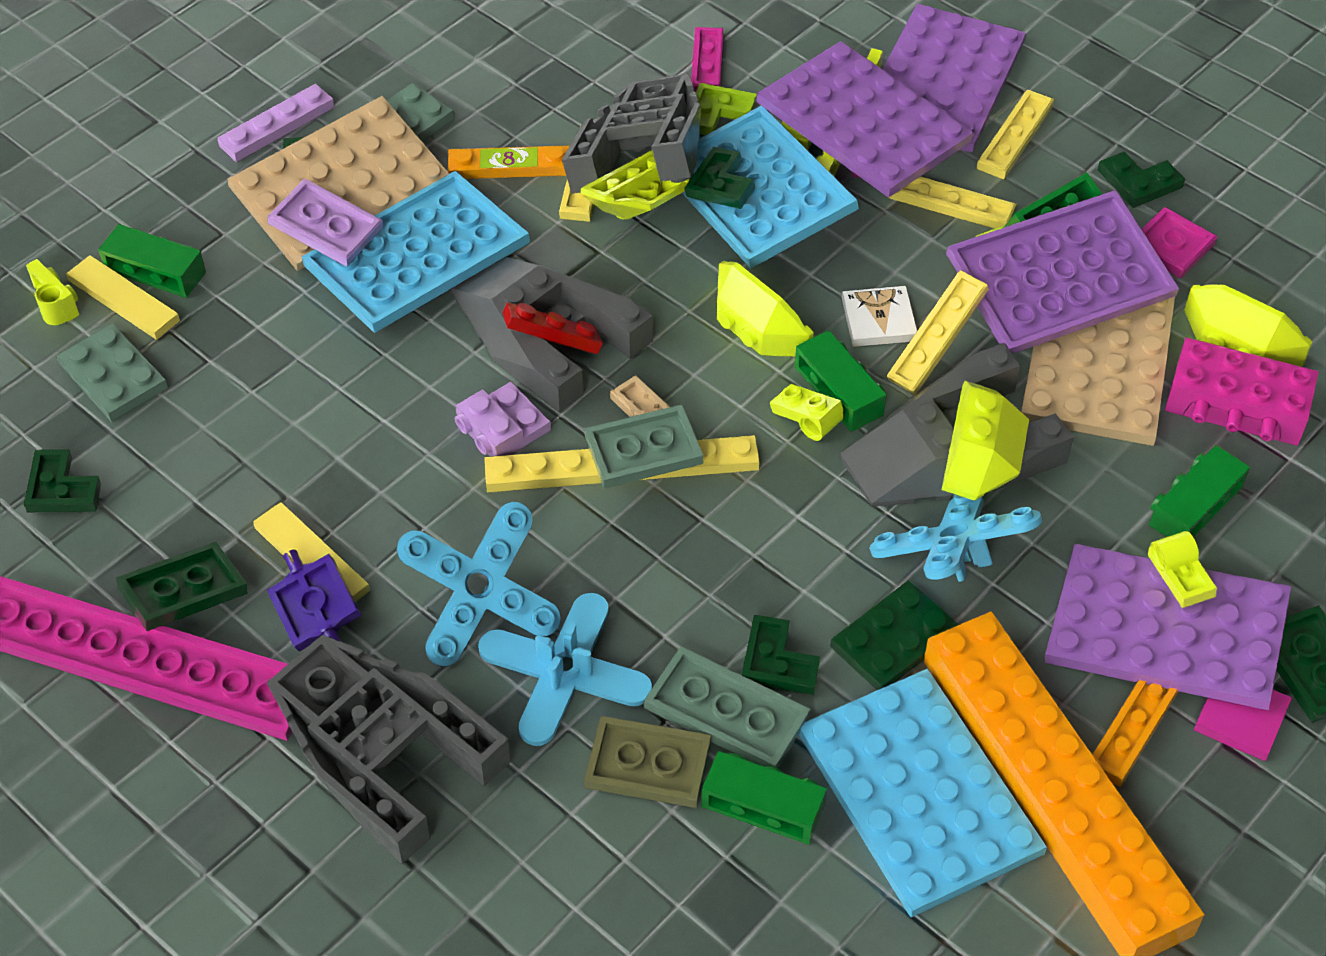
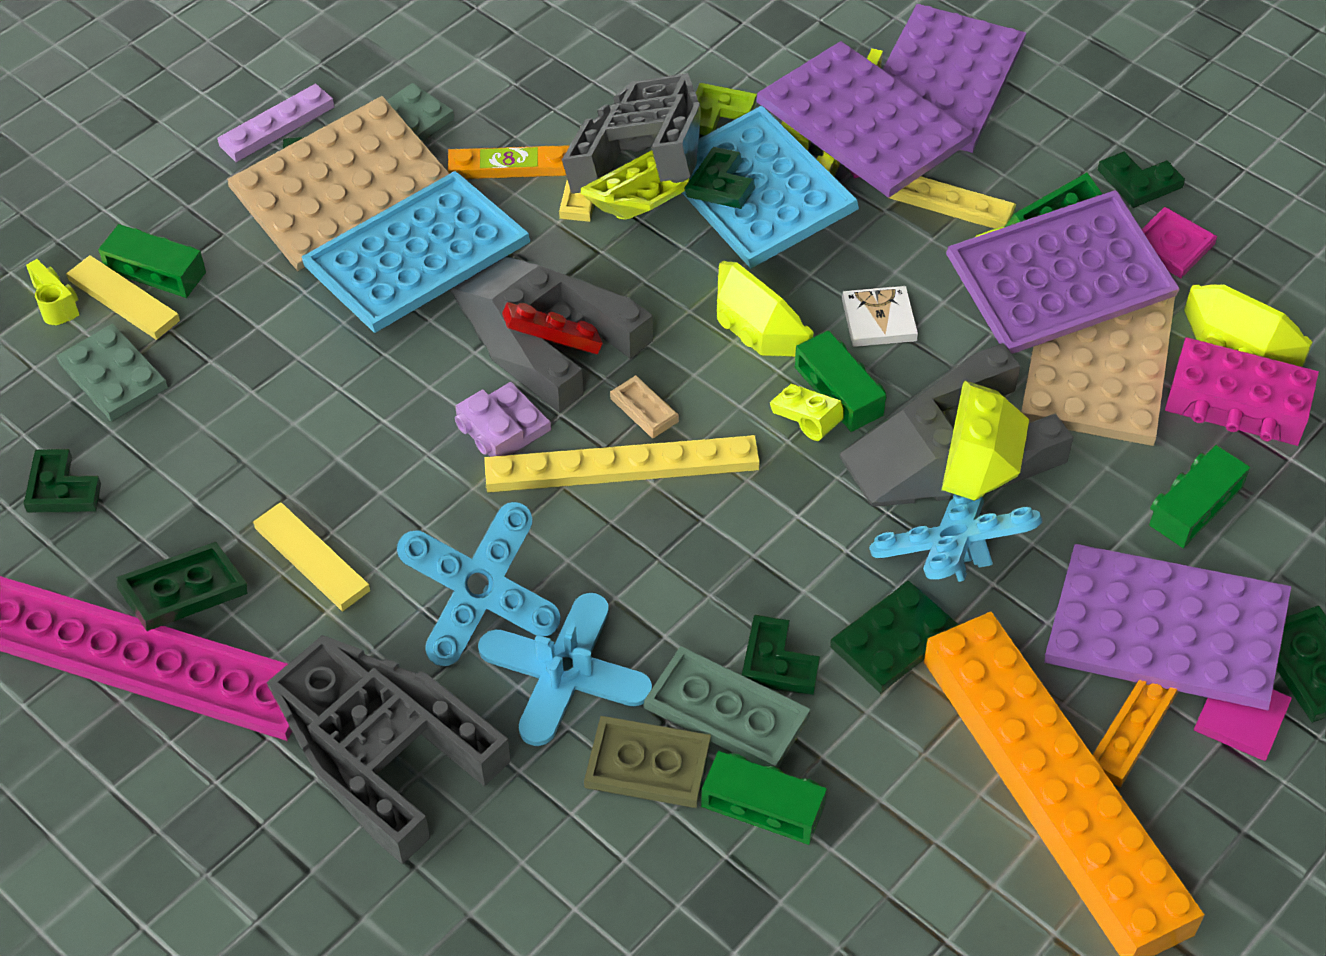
(313, 600): dark purple plate -> none
(325, 222): lavender tile -> none
(643, 446): sand green plate -> none
(707, 56): dark pink tile -> none
(920, 792): medium azure plate -> none
(937, 332): light yellow tile -> none
(1015, 134): light yellow tile -> none
(1179, 566): neon yellow plate -> none

